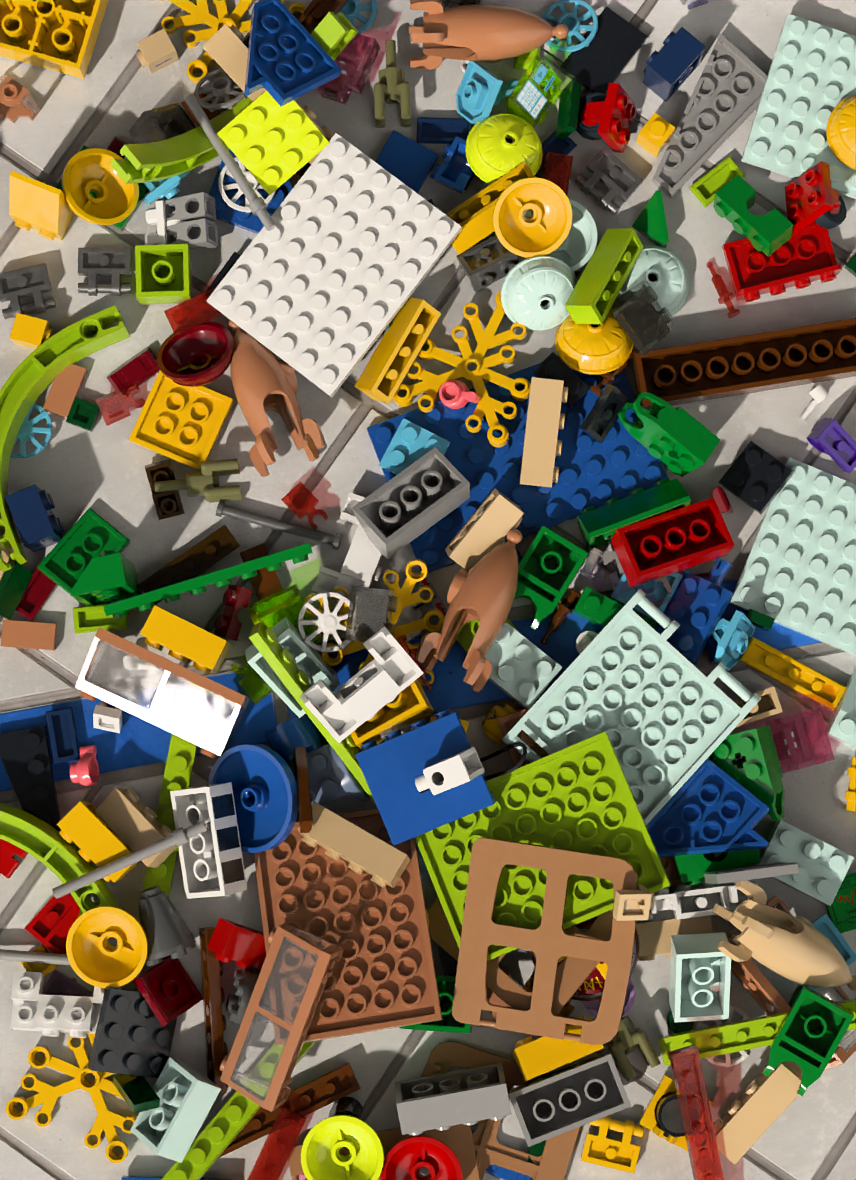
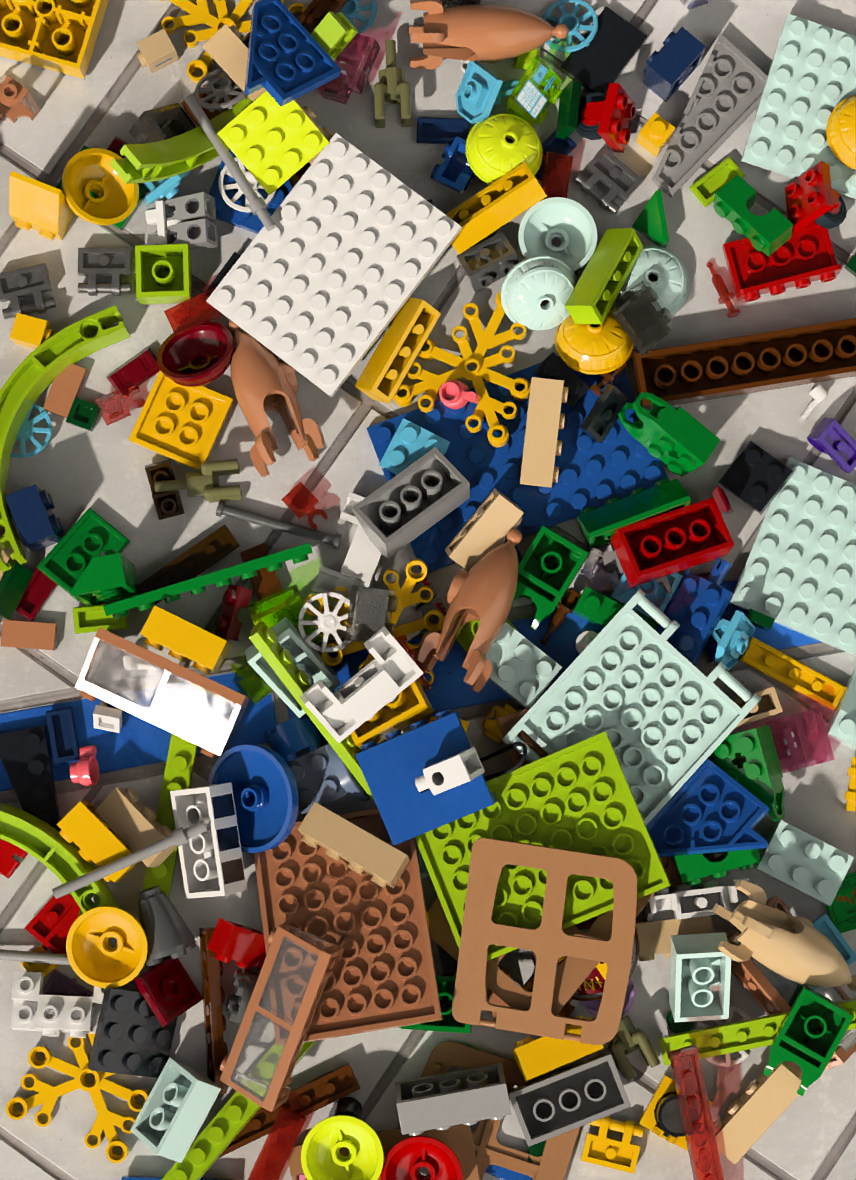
(136, 1092): dark green tile -> none
(302, 781): reddish brown tile -> none
(407, 160): blue tile -> none
(547, 225): yellow hat -> none
(632, 904): tan bracket -> none
(751, 872): light grey tile -> none

